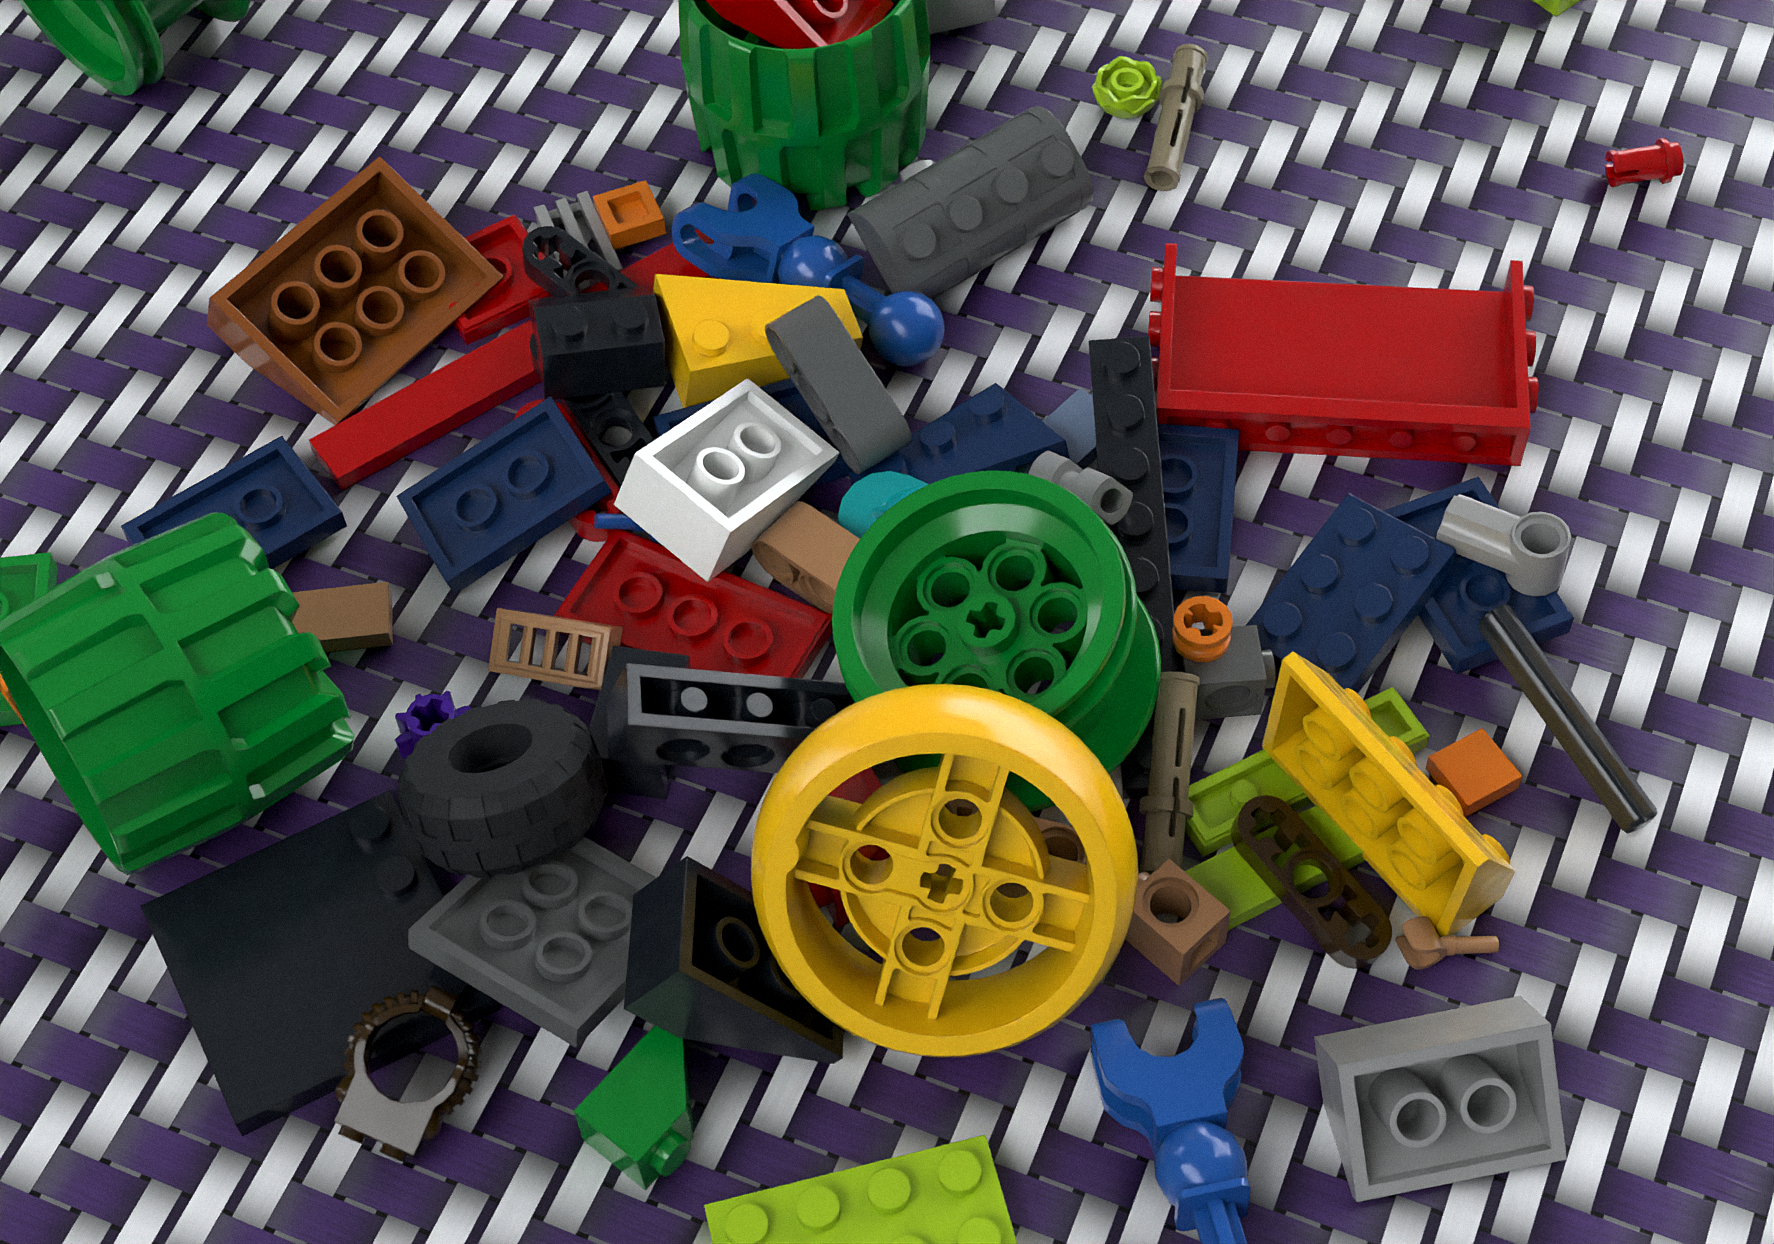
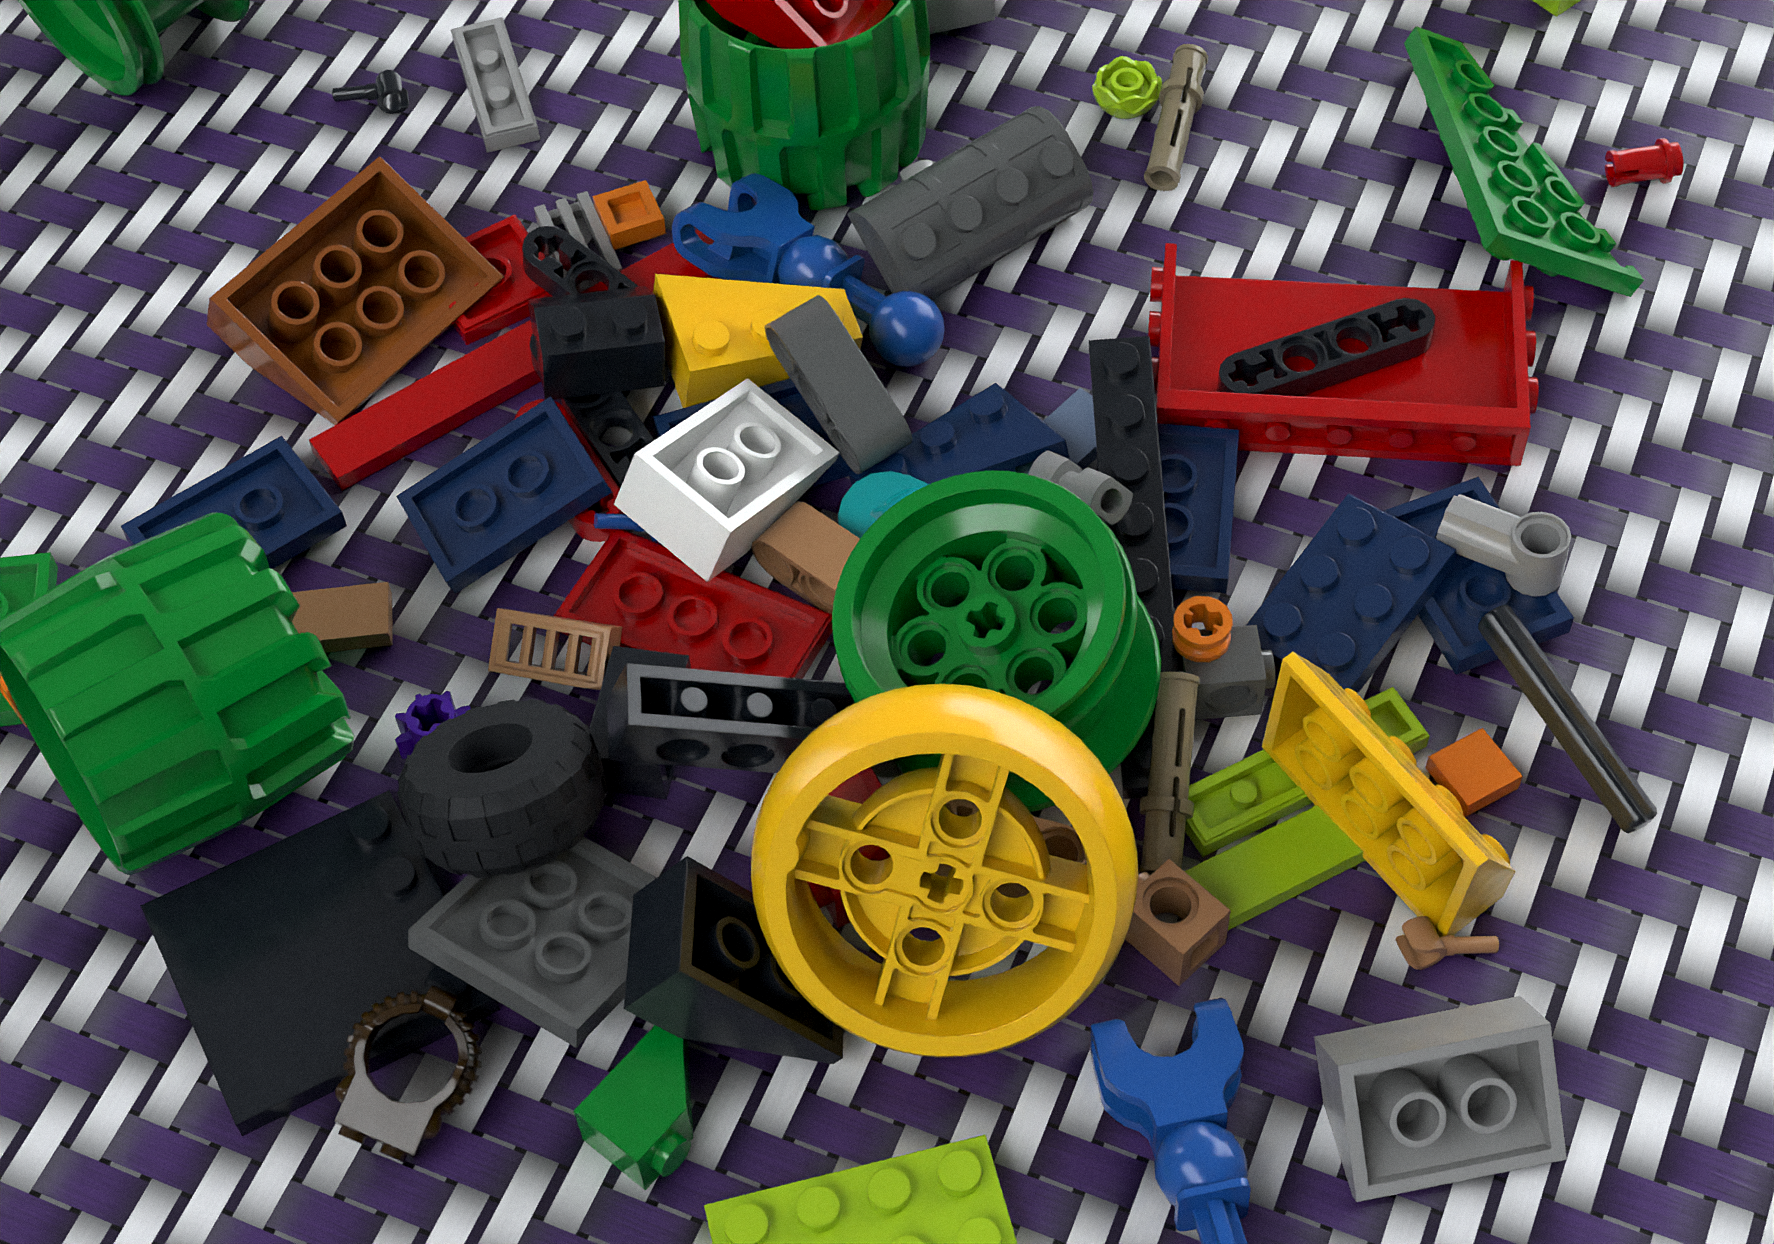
(386, 89): none -> black hand
(495, 84): none -> light grey tile
(1330, 361): none -> black beam
(1359, 905): dark brown beam -> none
(1510, 188): none -> green wing

